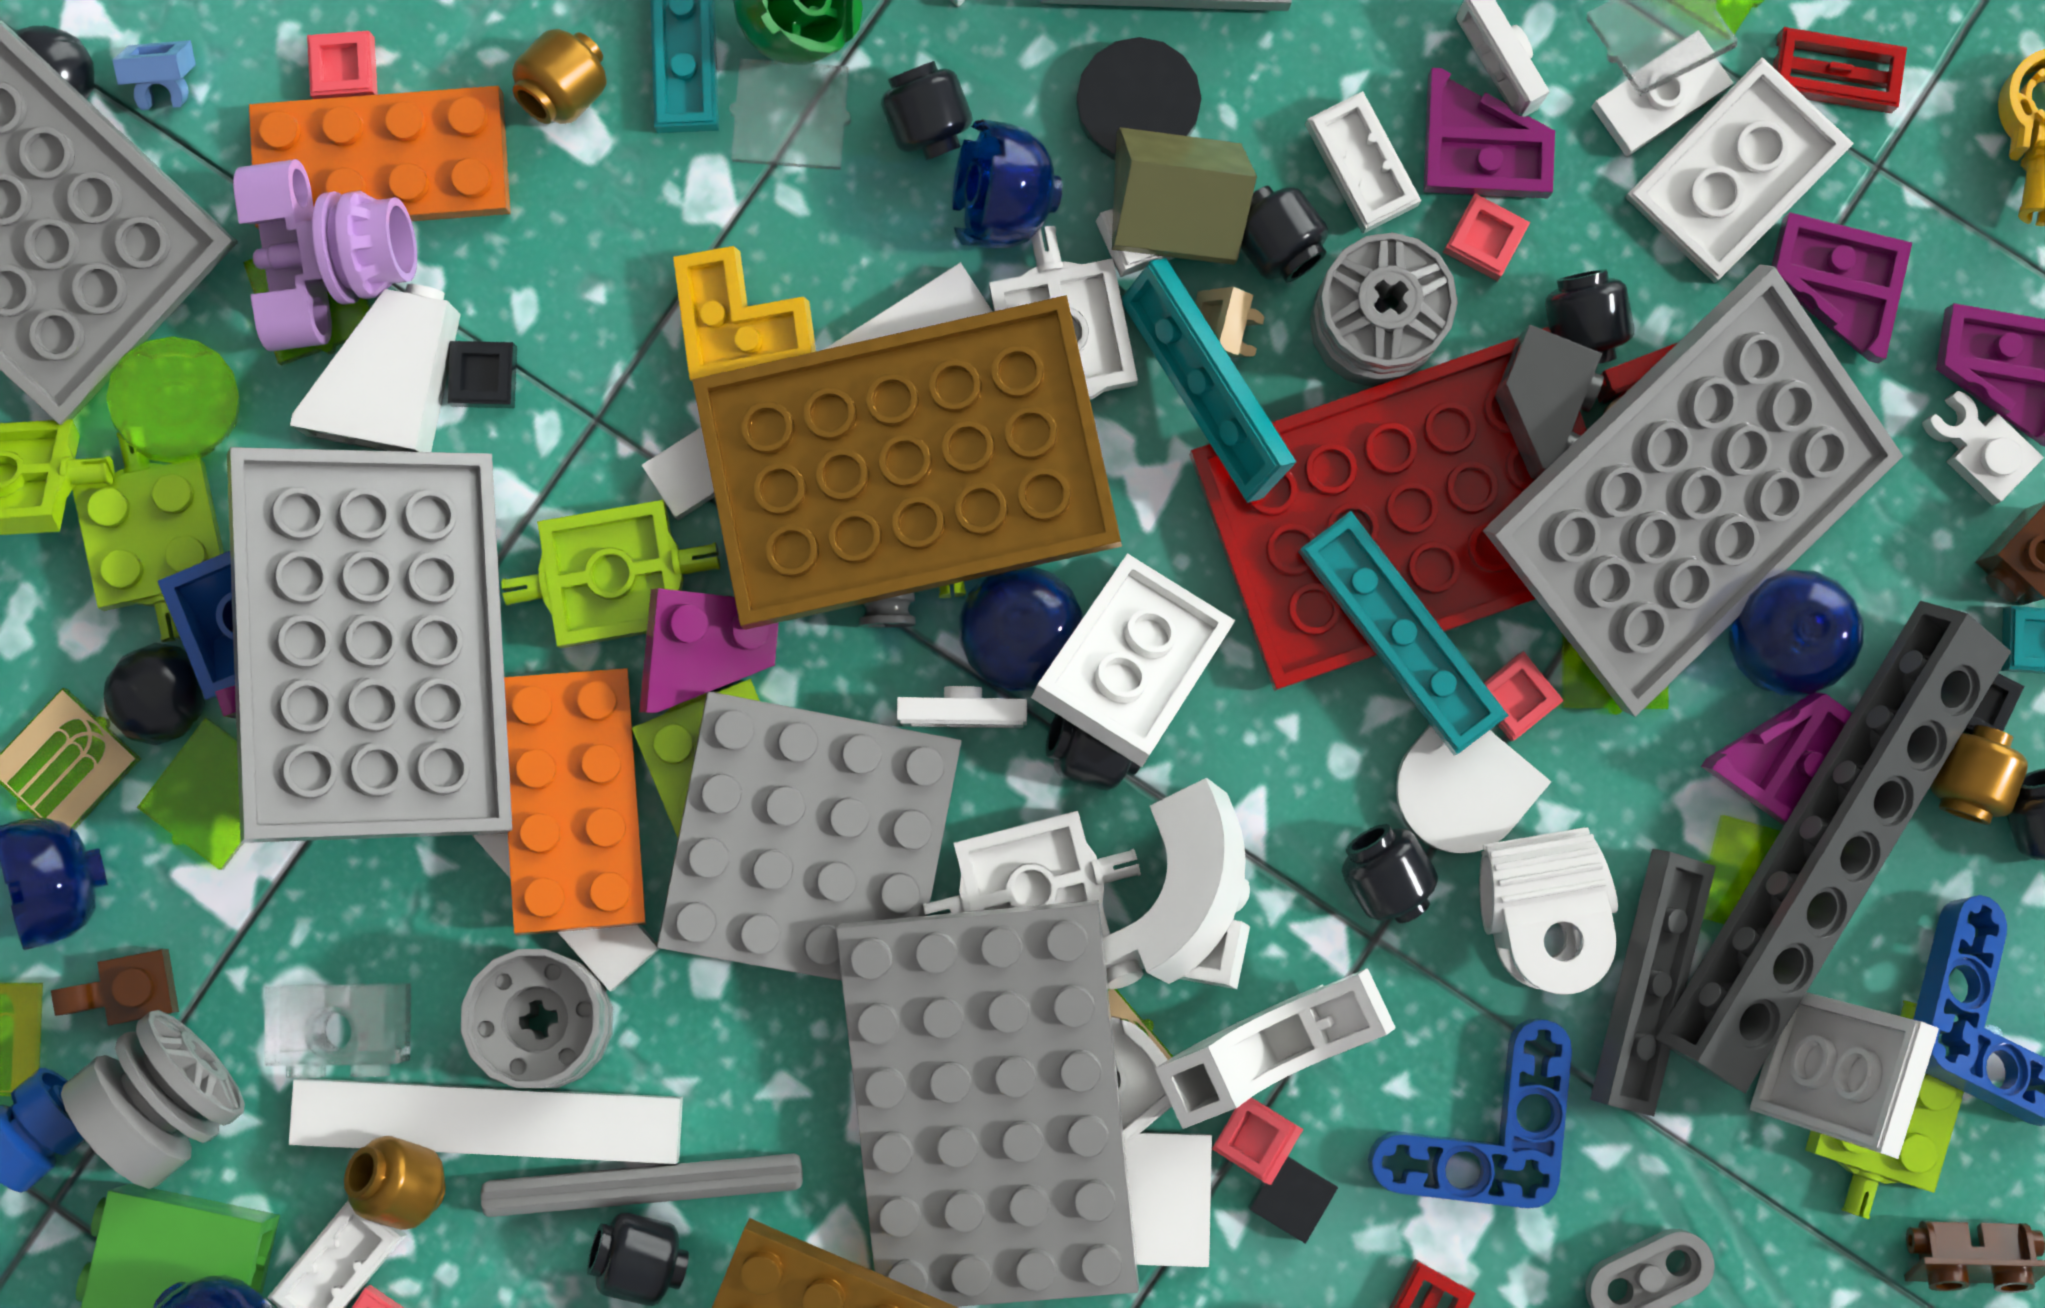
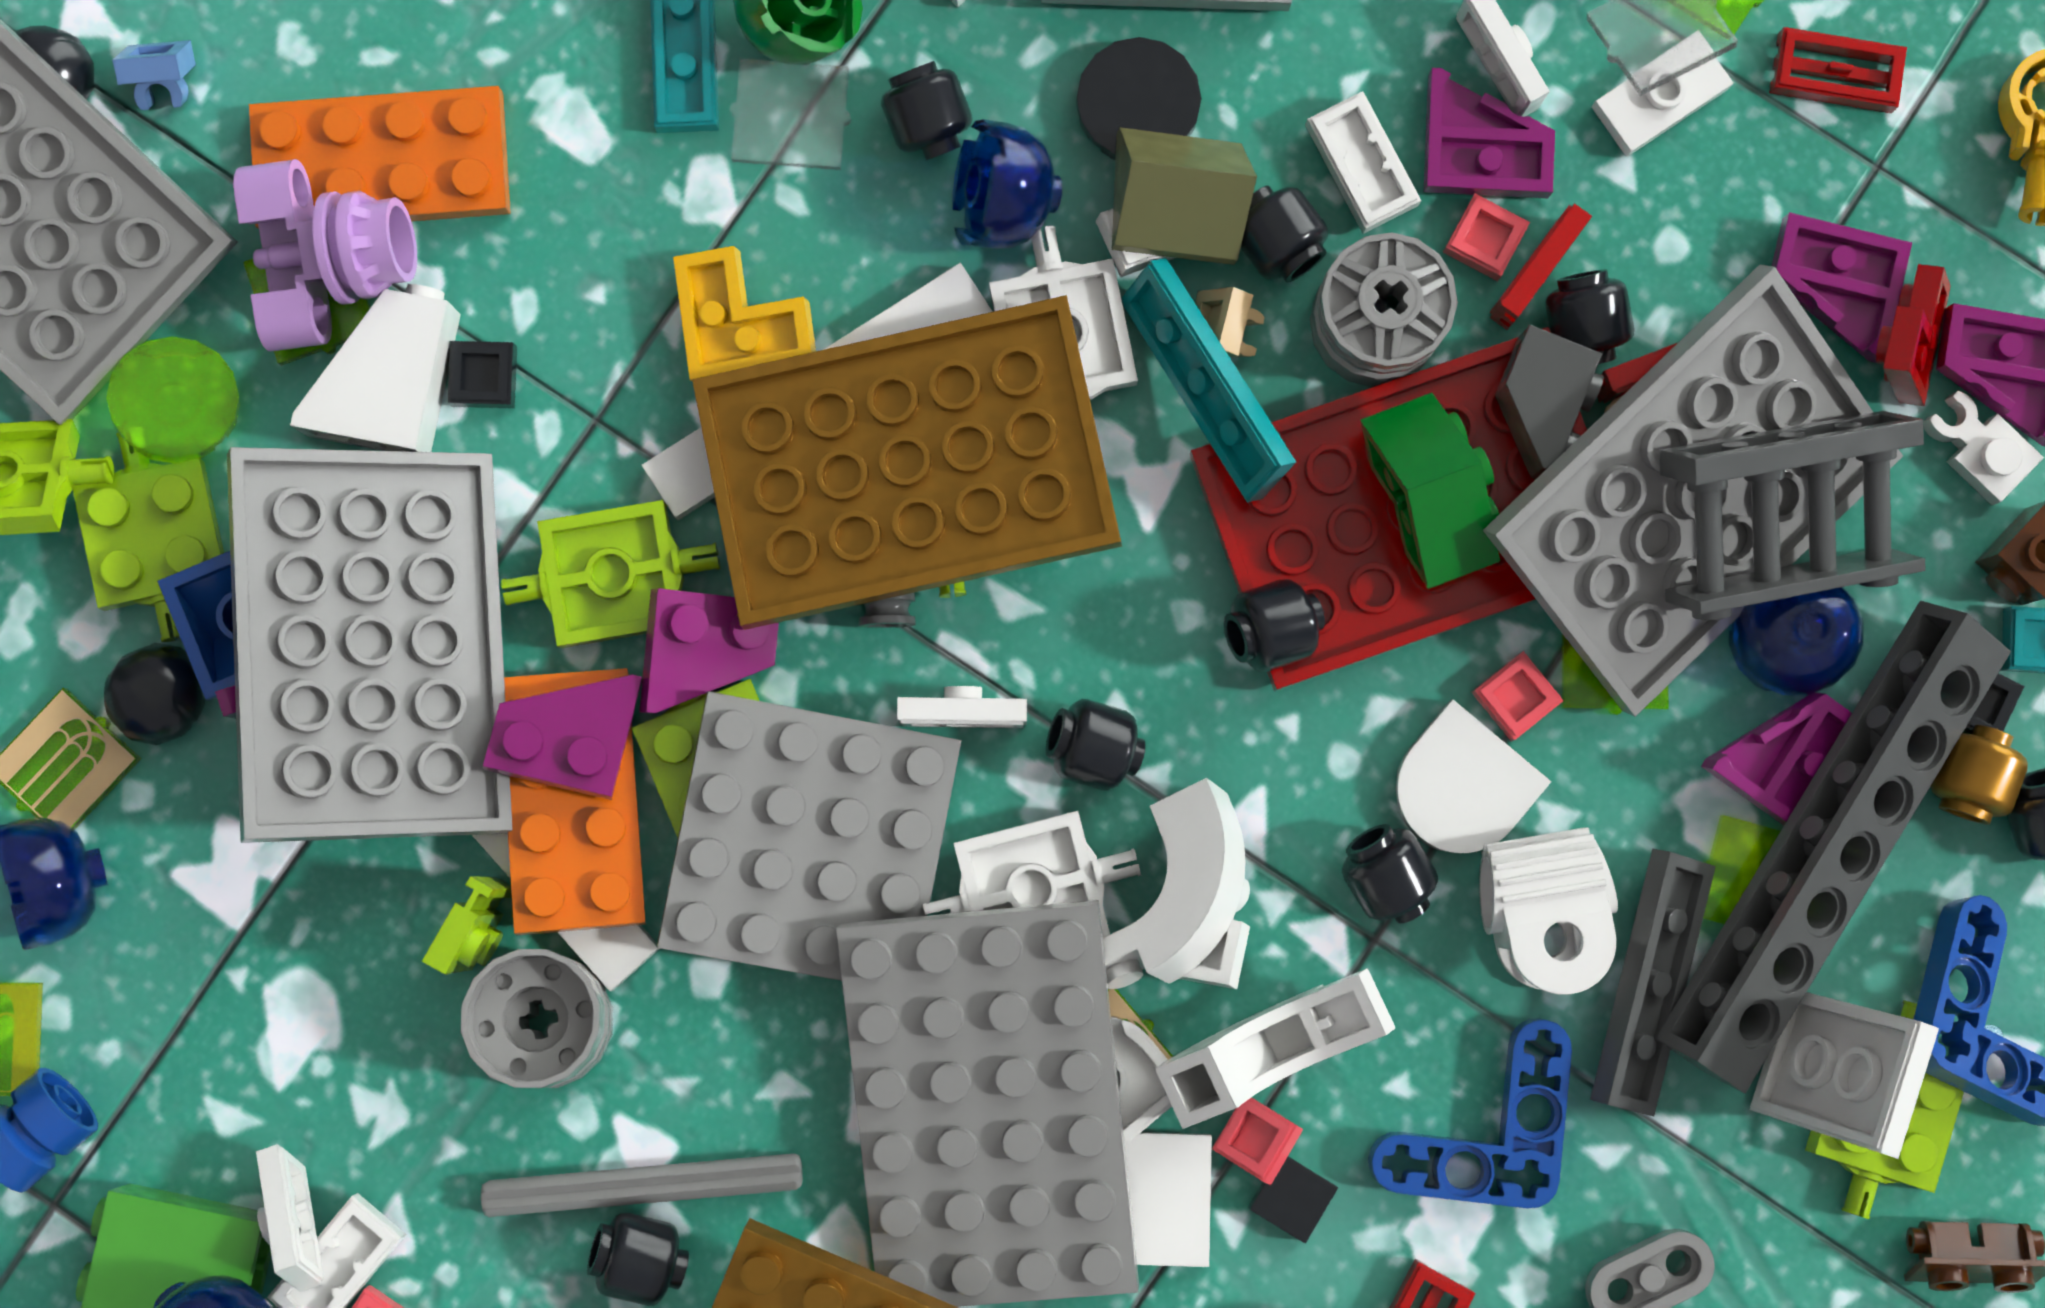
(126, 989): reddish brown plate -> none
(152, 1099): light grey wheel -> none
(200, 795): clear neon green piece -> none
(288, 1218): none -> white plate
(298, 1021): clear brick -> none
(342, 64): coral tile -> none
(395, 1182): pearl gold head -> none
(470, 928): none -> lime plate
(488, 1120): white tile -> none
(559, 76): pearl gold head -> none
(566, 736): none -> magenta wing
(1017, 626): clear blue cylinder -> none
(1133, 660): white plate -> none
(1274, 625): none -> black head
(1402, 633): teal tile -> none
(1435, 487): none -> green brick
(1539, 265): none -> red tile
(1738, 170): white tile -> none
(1763, 461): none -> dark grey fence
(1912, 341): none -> red plate

